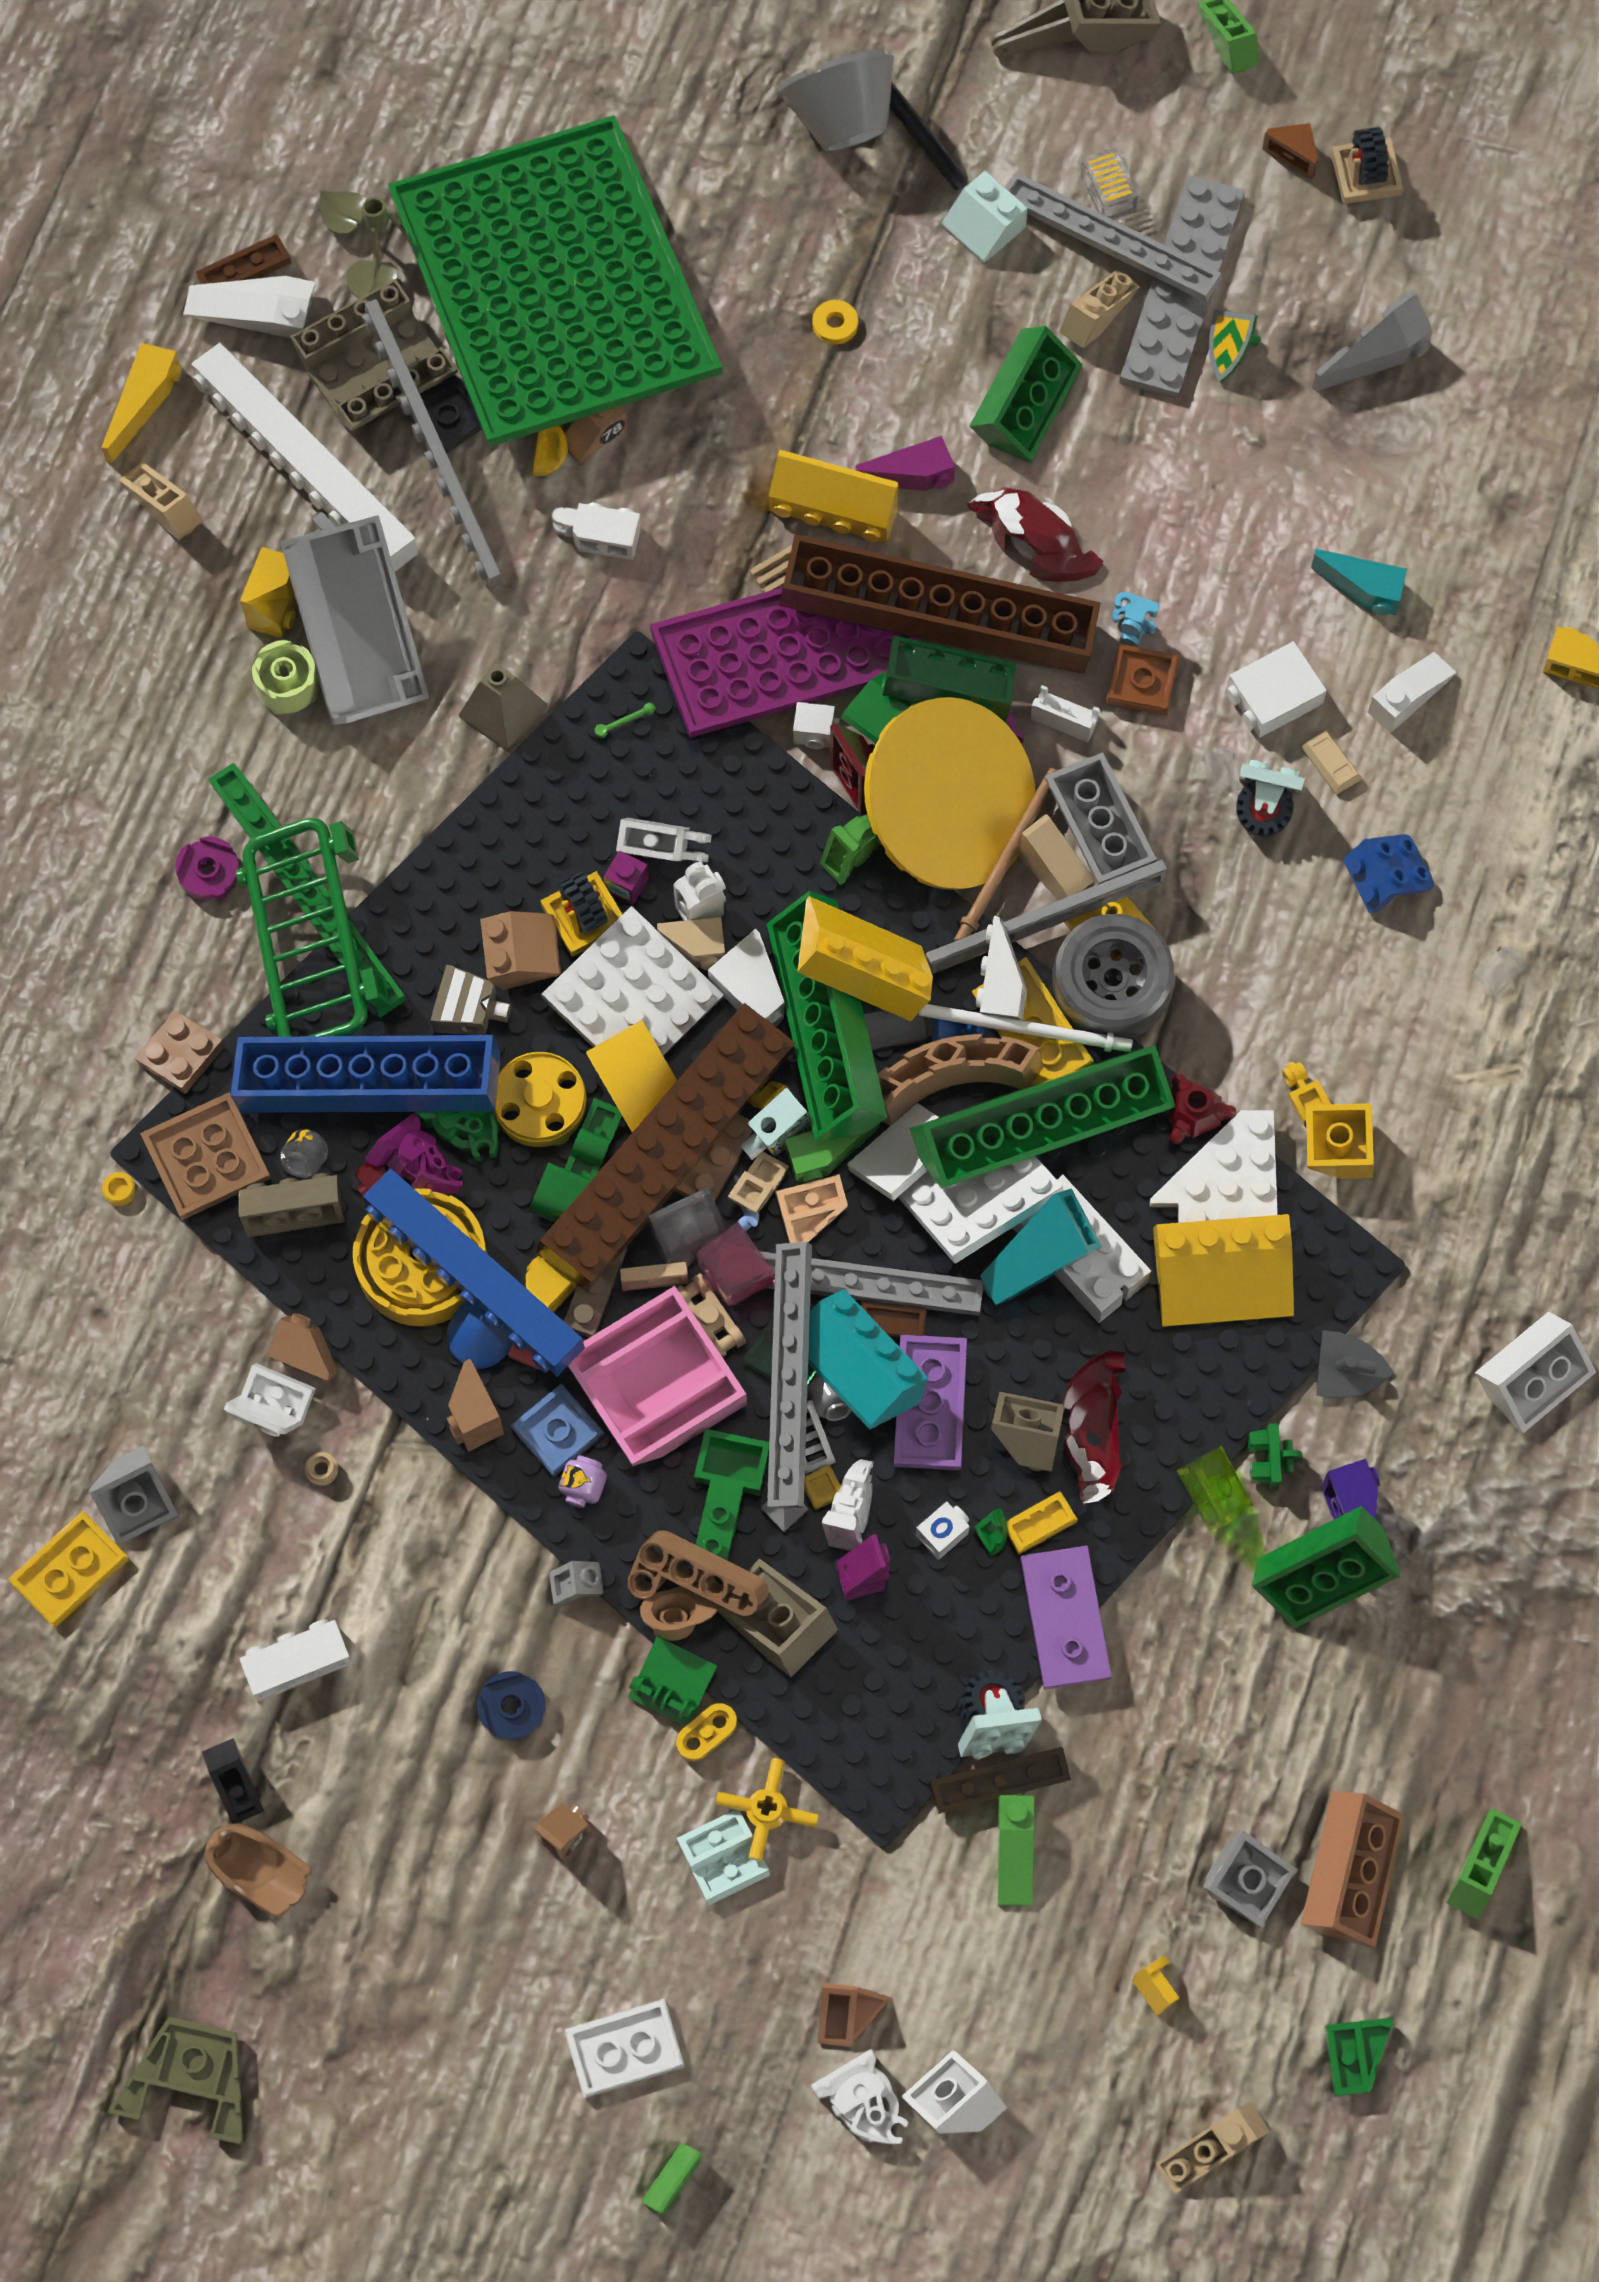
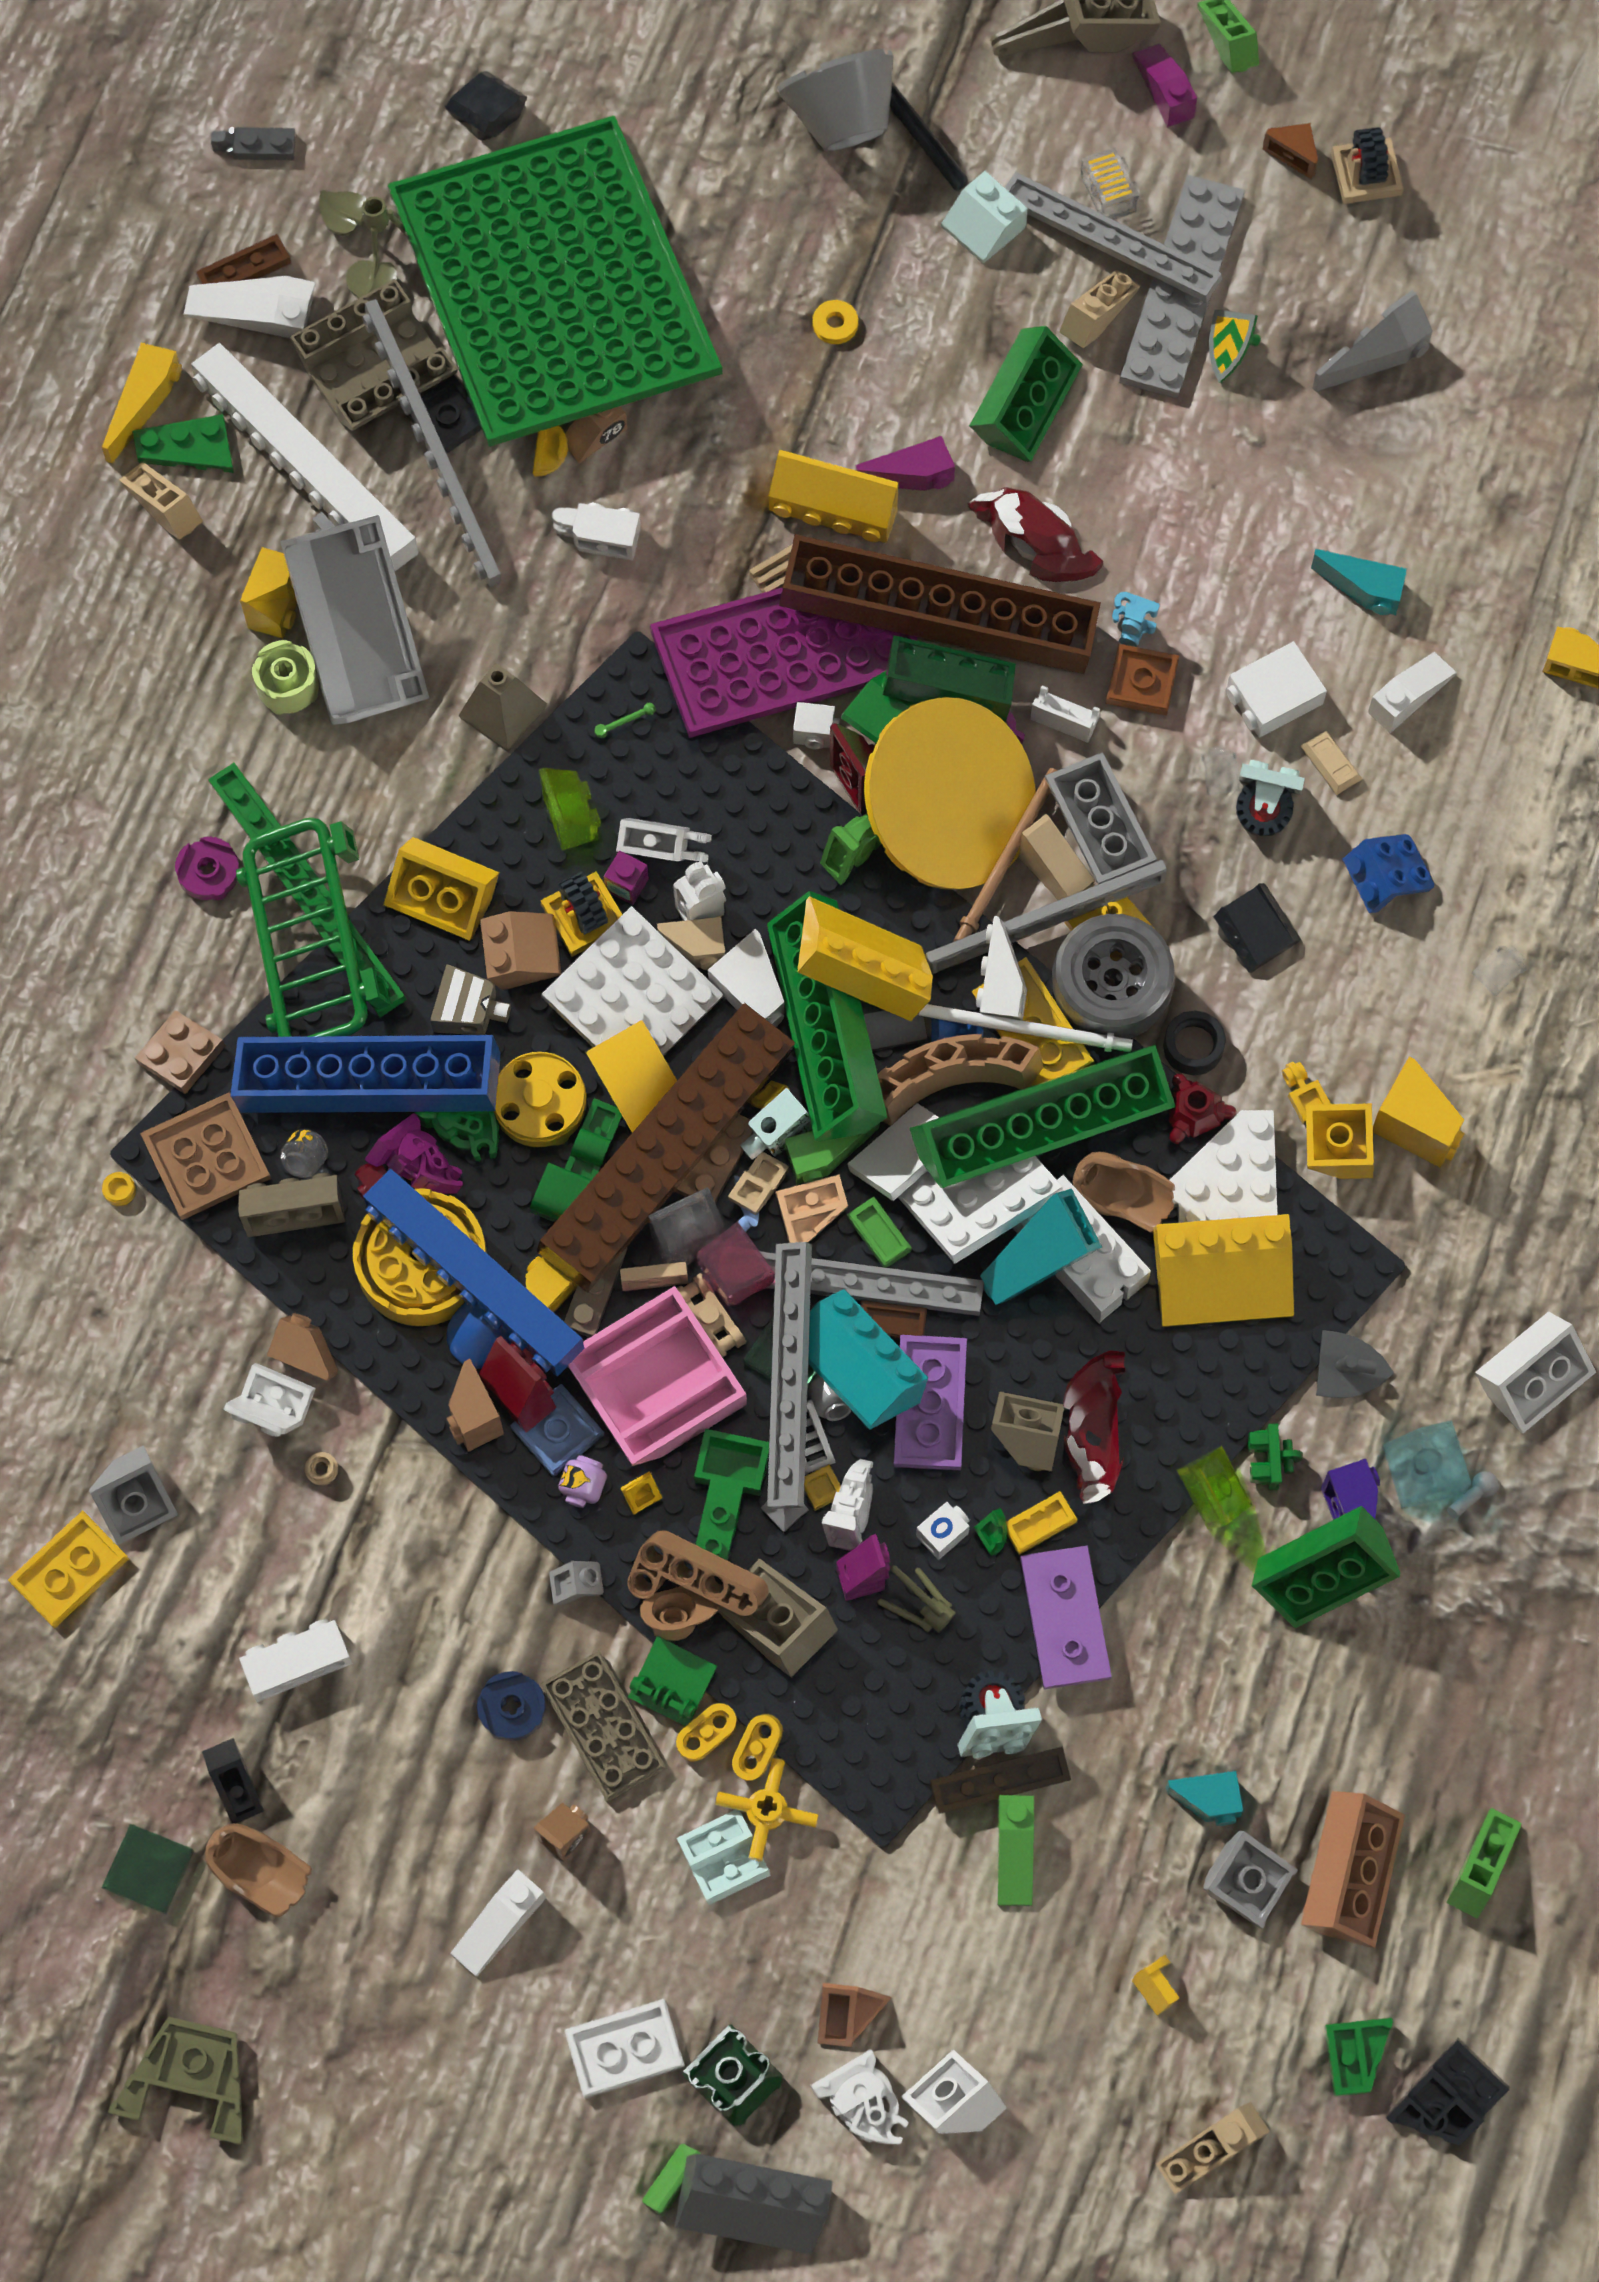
(148, 1869): none -> clear green tile
(189, 443): none -> green wing
(255, 143): none -> dark grey hinge
(440, 888): none -> yellow slope
(487, 105): none -> black slope
(498, 1922): none -> white slope
(517, 1385): none -> dark red slope
(569, 807): none -> clear neon green slope
(603, 1726): none -> dark tan tile
(641, 1492): none -> yellow slope
(733, 2076): none -> dark green slope
(752, 2203): none -> dark grey slope
(758, 1746): none -> yellow plate
(879, 1232): none -> bright green tile
(937, 1610): none -> olive plant
(1124, 1189): none -> medium nougat hair
(1166, 84): none -> magenta slope
(1200, 1020): none -> black tyre
(1209, 1796): none -> teal slope
(1255, 928): none -> black slope
(1419, 1117): none -> yellow slope
(1427, 1465): none -> clear light blue slope
(1450, 2096): none -> black slope
(1483, 1485): none -> light grey bar

